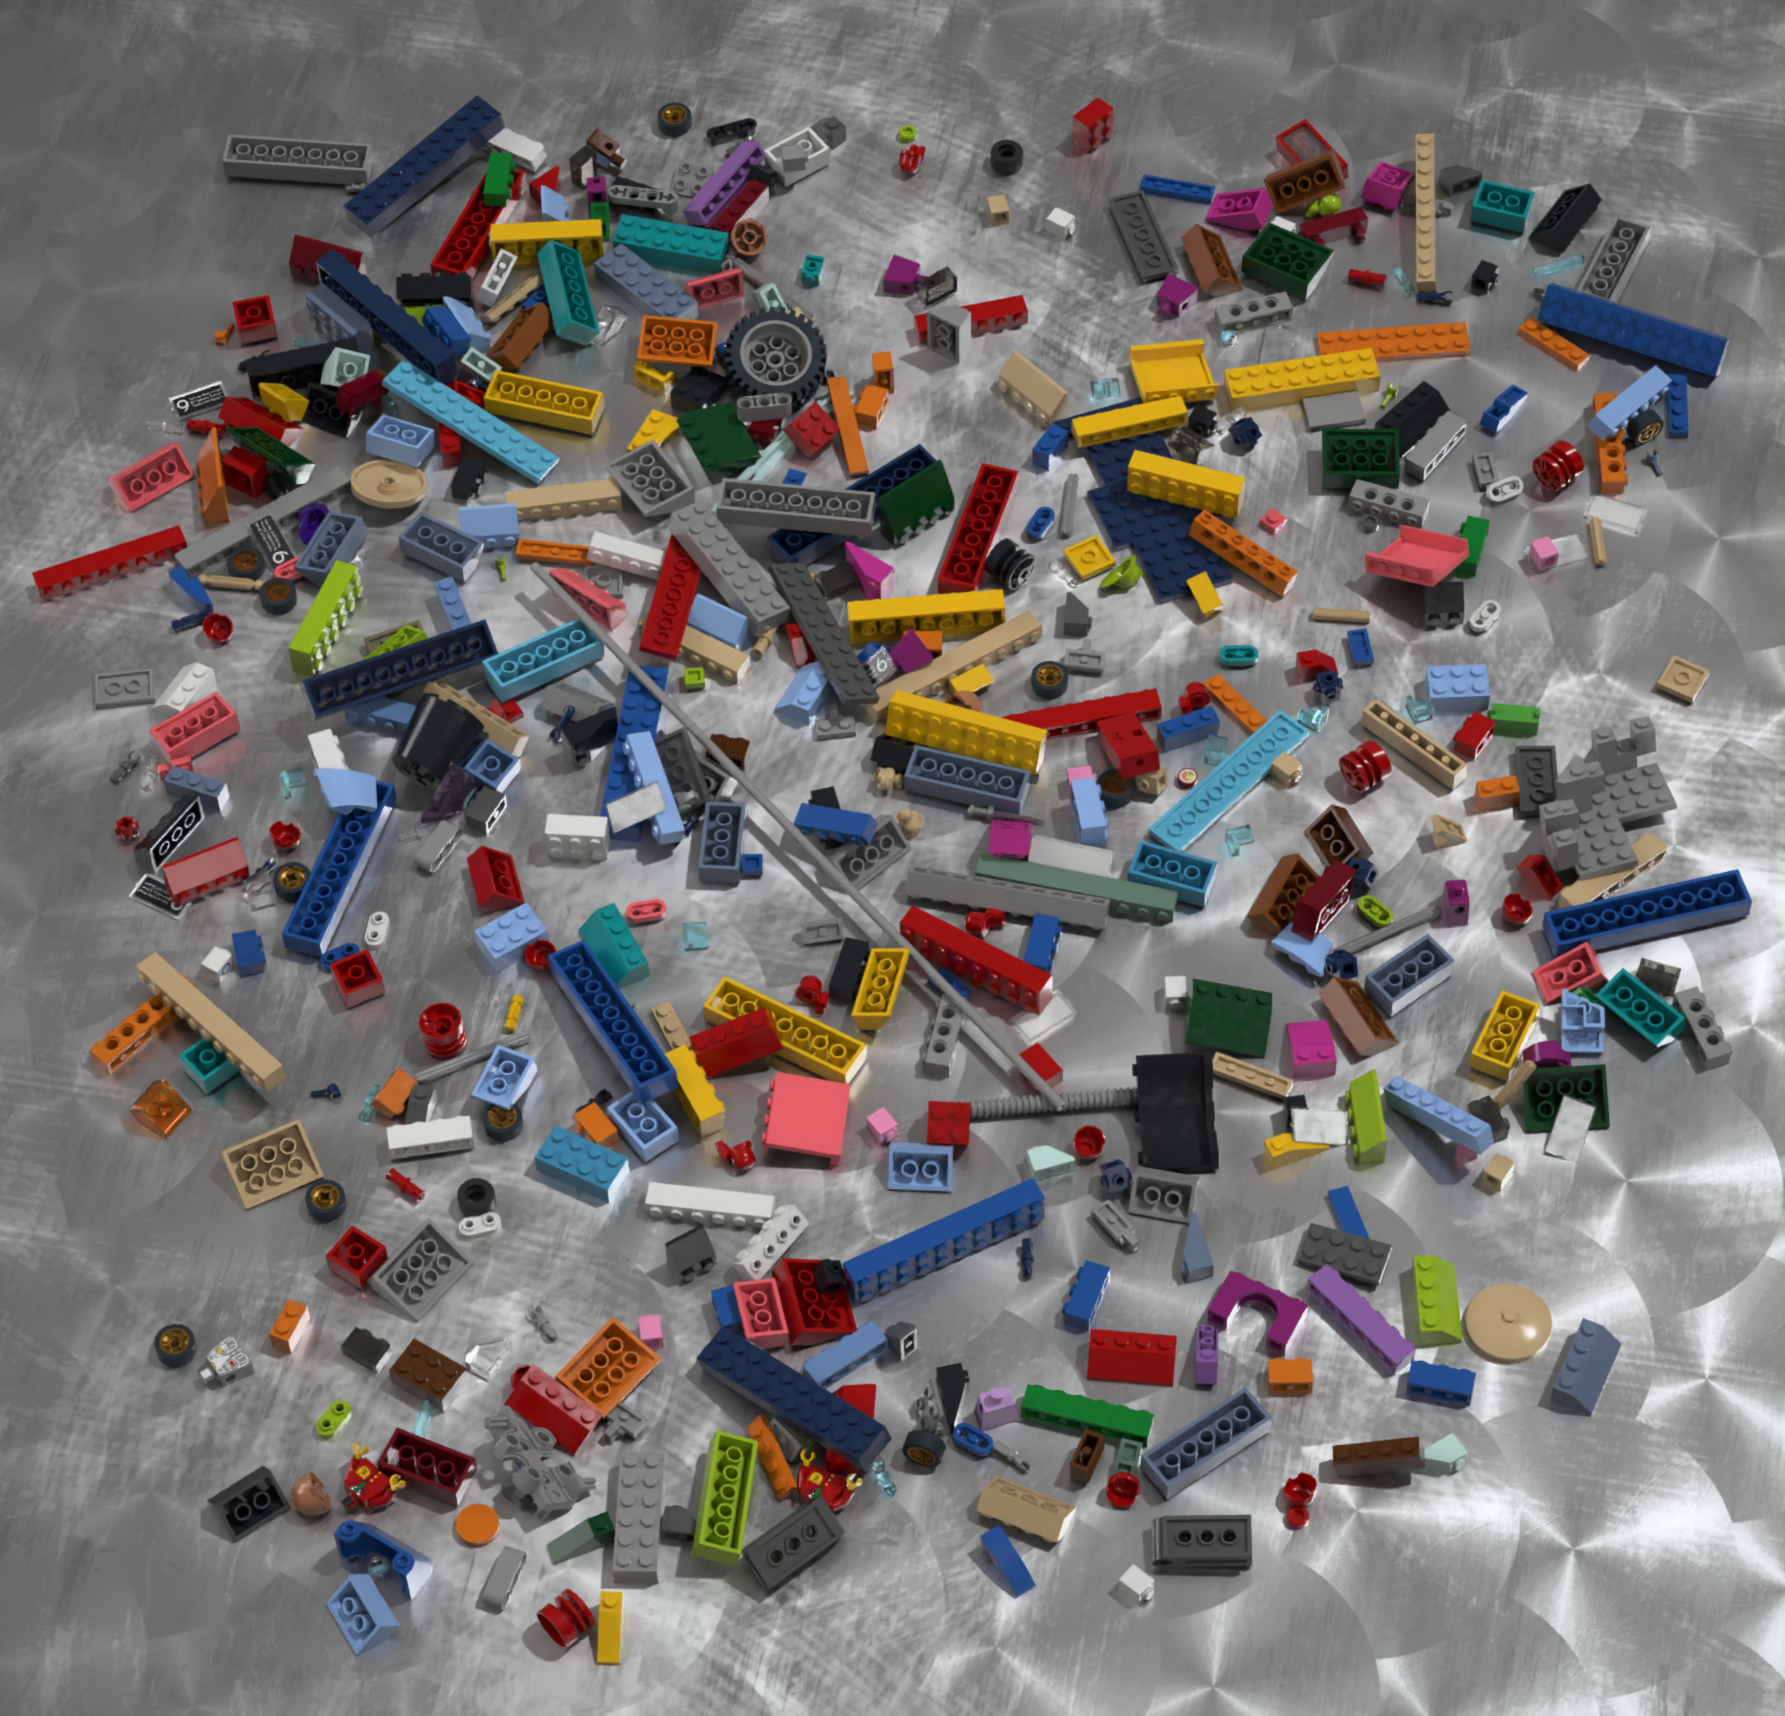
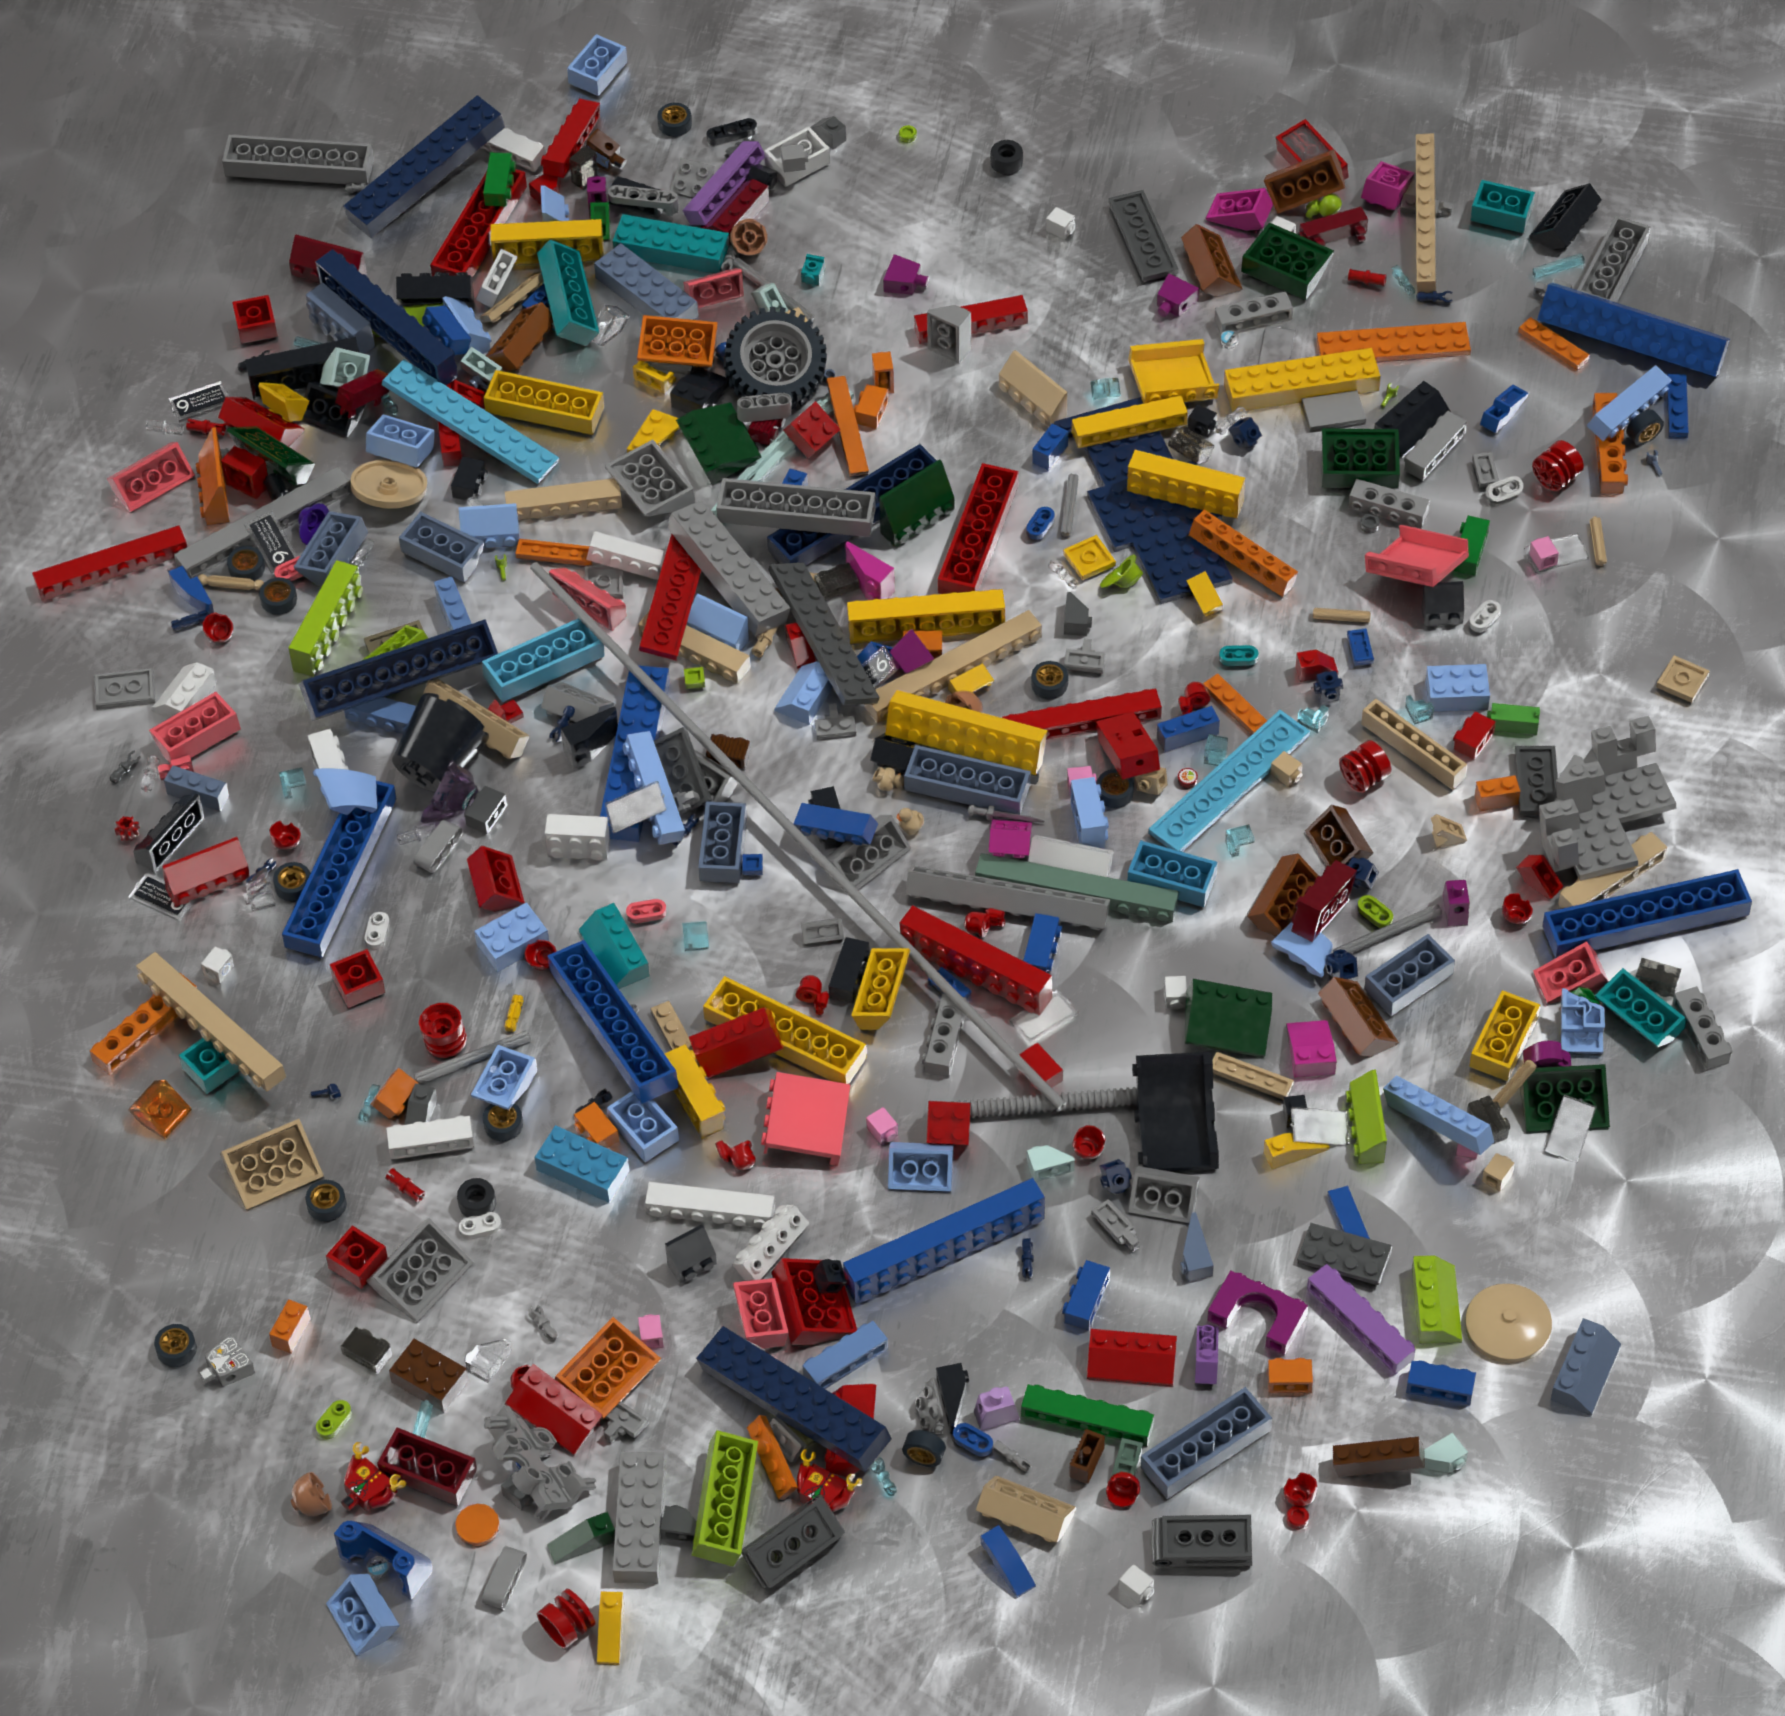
(222, 336): orange hand -> none
(248, 953): blue brick -> none
(249, 1503): black slope -> none
(338, 954): blue plate -> none
(493, 766): medium blue brick -> none
(570, 137): none -> red brick
(597, 65): none -> light blue brick
(727, 1309): blue brick -> none
(902, 1339): dark grey slope -> none
(910, 159): red piece -> none
(937, 286): clear smoke brick -> none
(998, 209): tan brick -> none
(1010, 564): black wheel -> none
(1093, 124): red brick -> none
(1177, 189): blue tile -> none
(1273, 521): coral plate -> none
(1459, 179): dark grey slope -> none
(1485, 276): black brick -> none
(1615, 513): clear piece -> none

